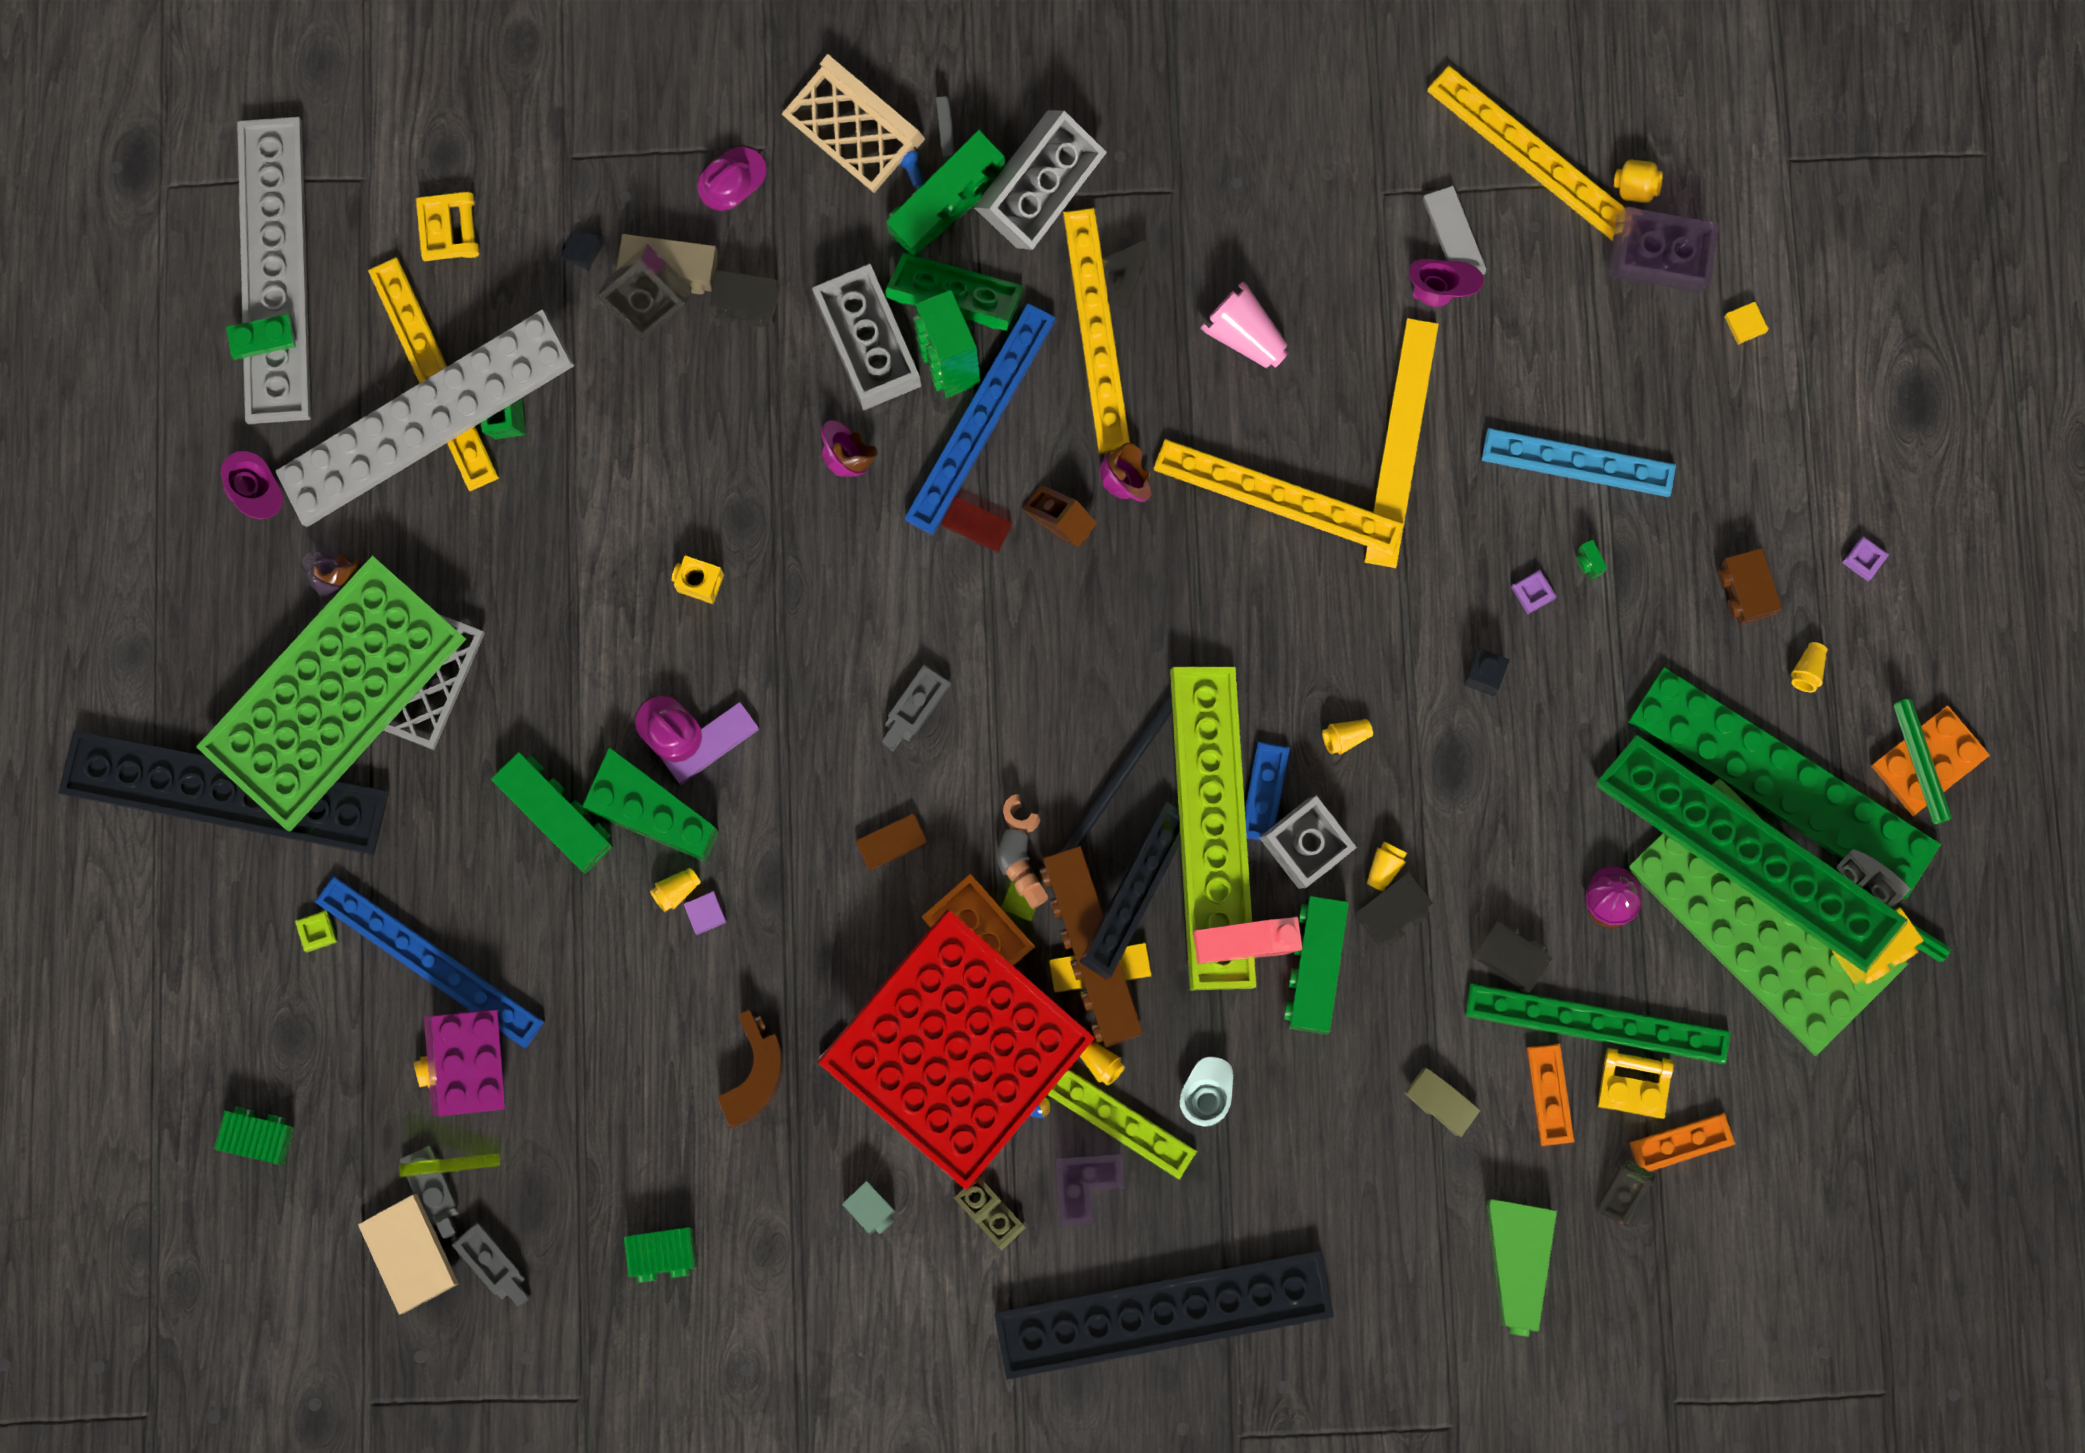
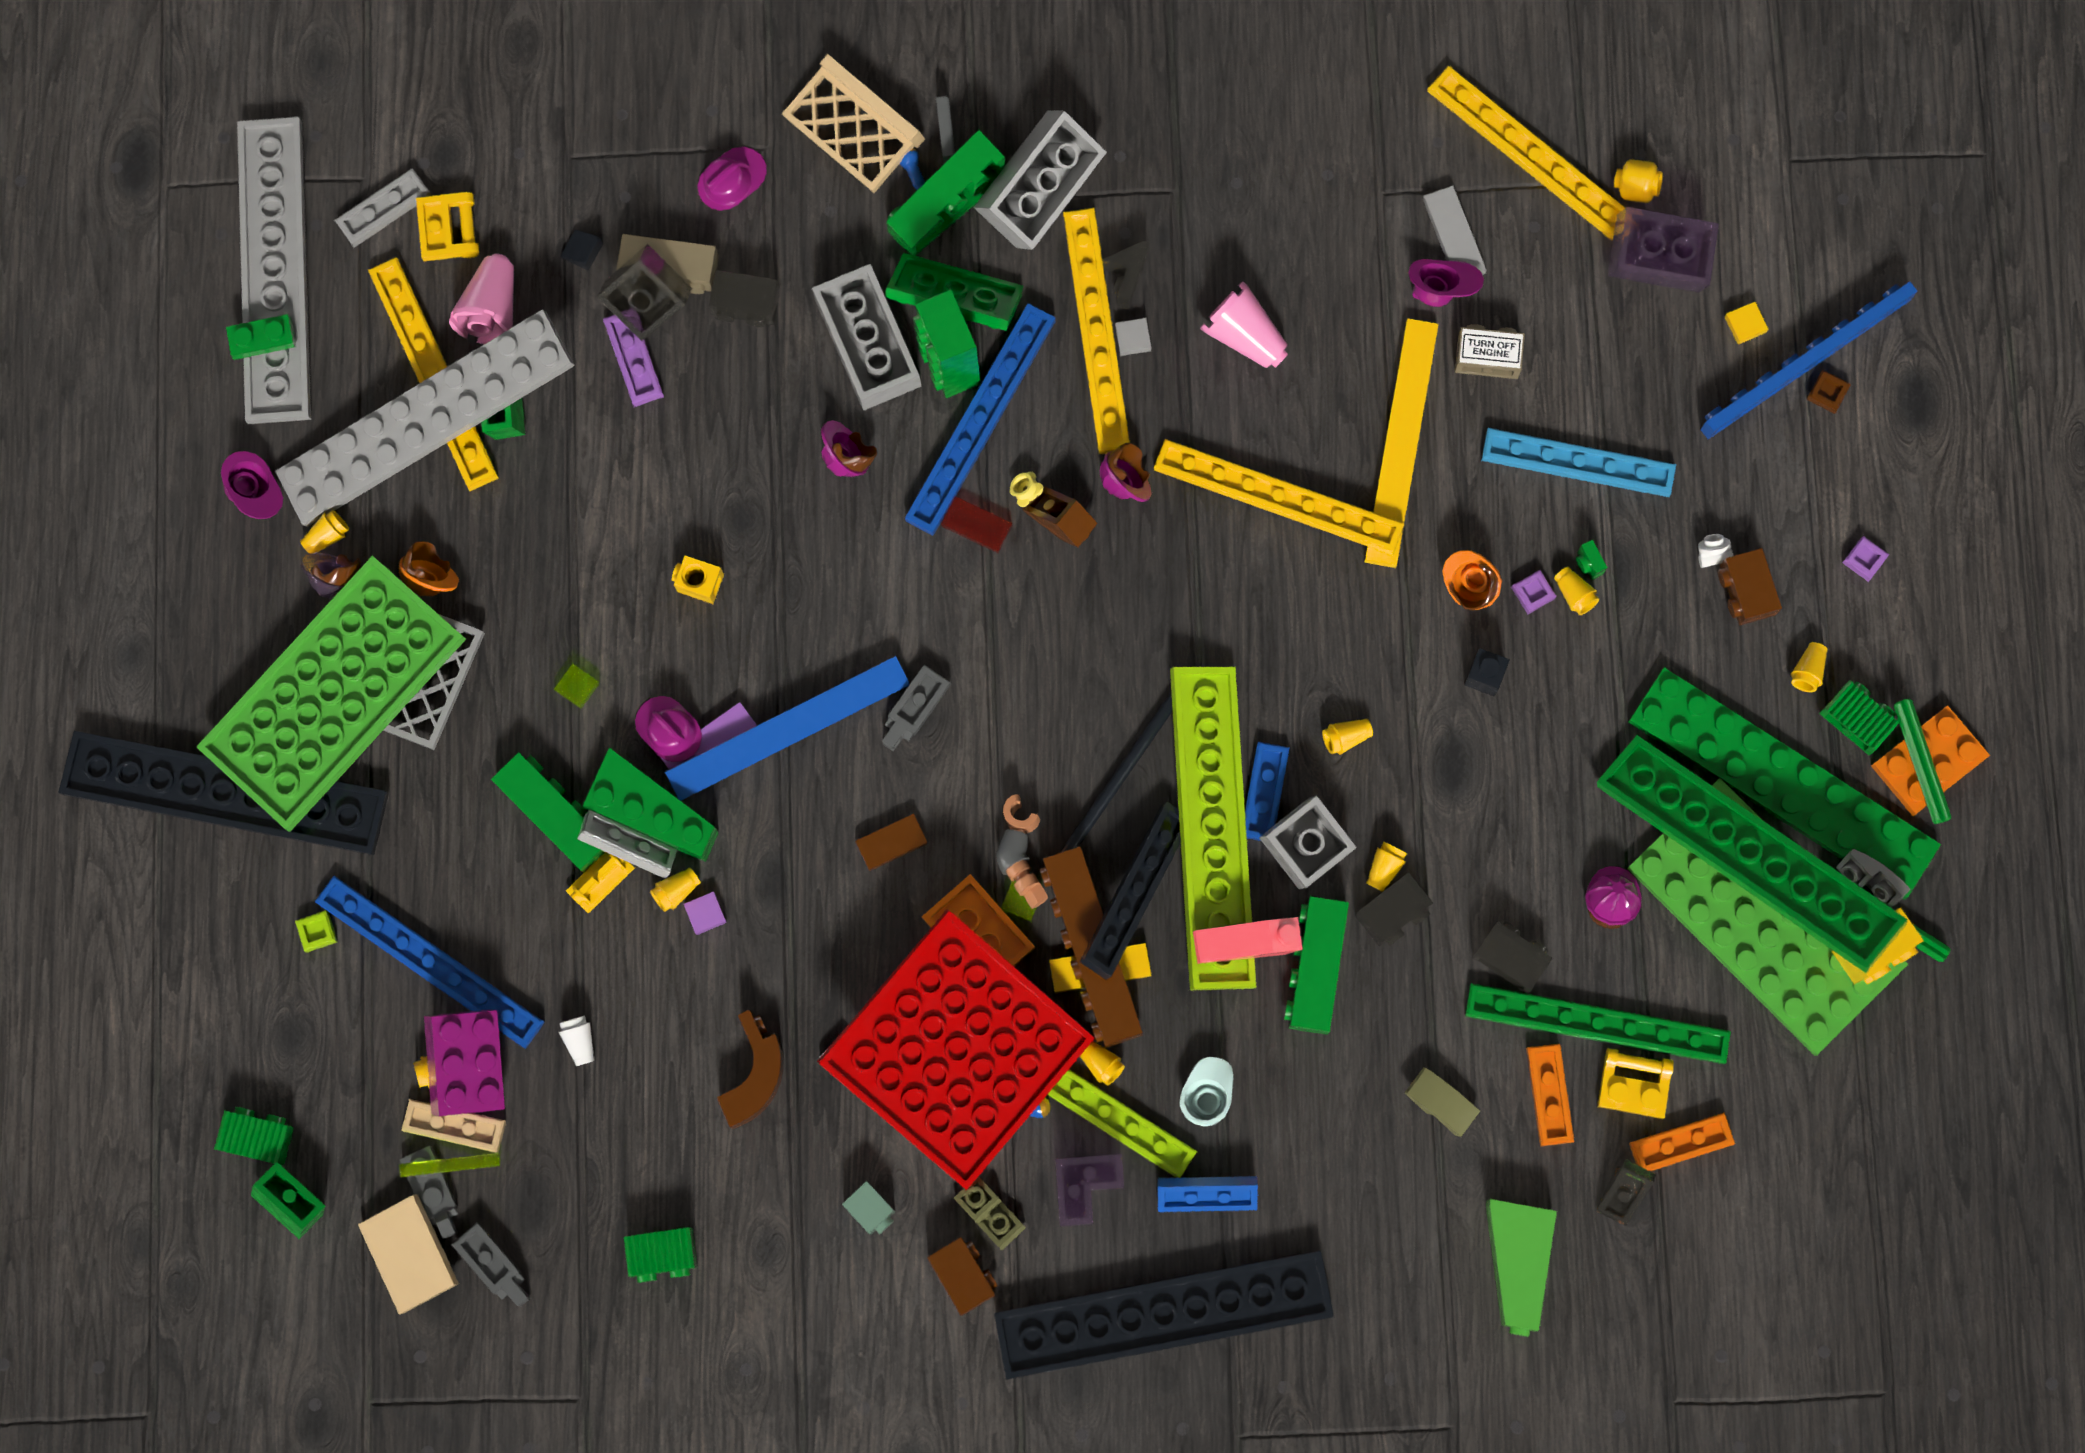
(287, 1200): none -> green brick
(325, 532): none -> yellow cone
(382, 207): none -> light grey tile
(425, 571): none -> orange piece
(462, 1129): none -> tan tile
(487, 301): none -> bright pink cone
(576, 686): none -> clear neon green tile
(578, 1039): none -> white cone
(599, 881): none -> yellow hinge
(627, 844): none -> light grey tile
(633, 362): none -> medium lavender tile
(787, 728): none -> blue tile
(962, 1275): none -> reddish brown brick
(1025, 488): none -> light yellow plate
(1133, 336): none -> light grey tile
(1207, 1194): none -> blue plate
(1471, 579): none -> orange piece
(1489, 352): none -> brick
(1577, 592): none -> yellow cone
(1714, 550): none -> white plate
(1817, 352): none -> blue plate
(1828, 391): none -> reddish brown tile
(1860, 716): none -> green brick

